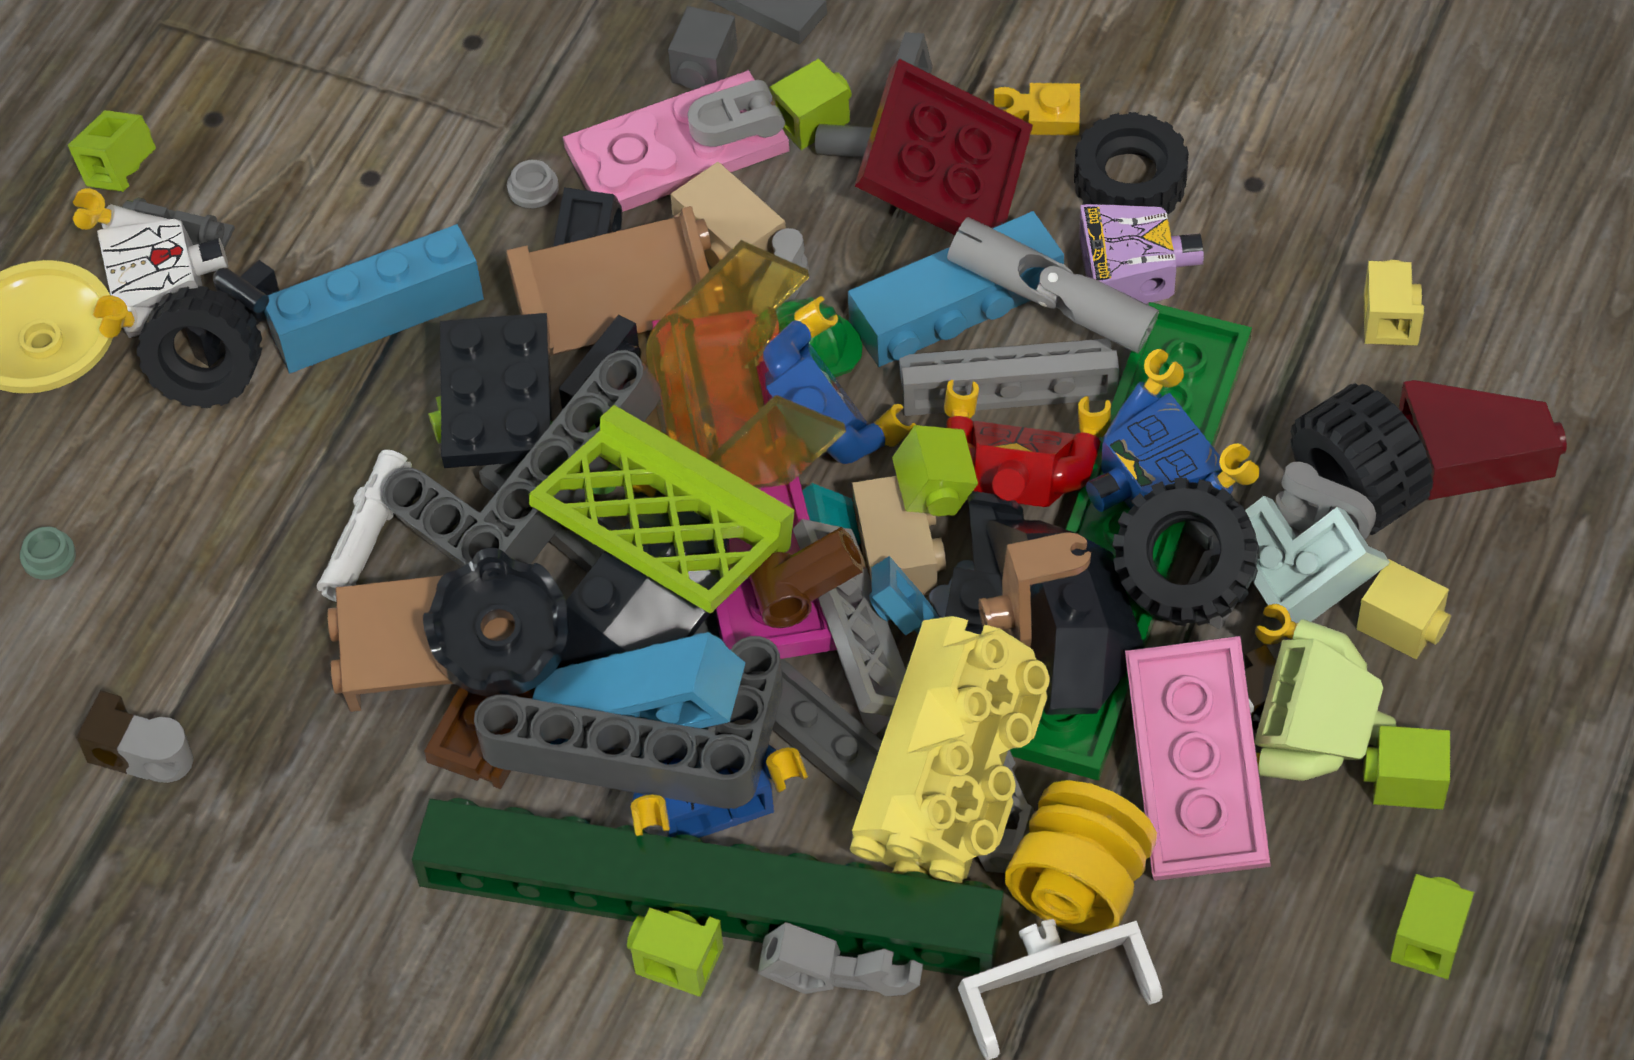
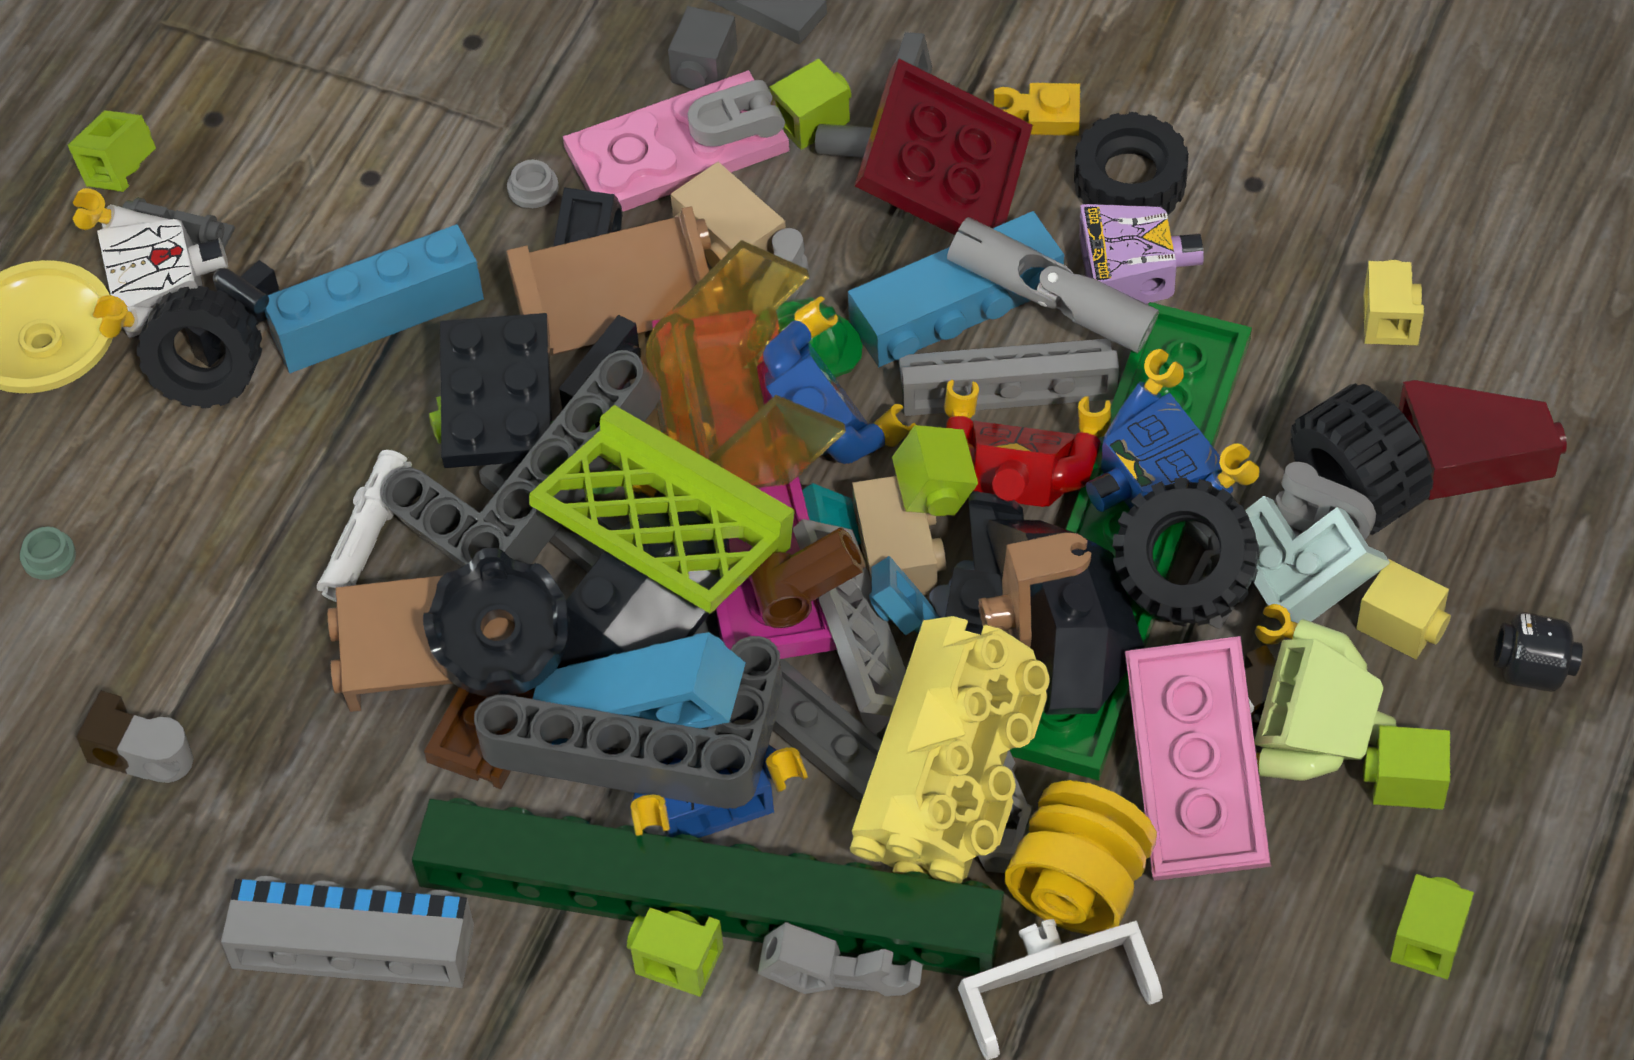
(348, 932): none -> light grey brick
(1537, 651): none -> black head

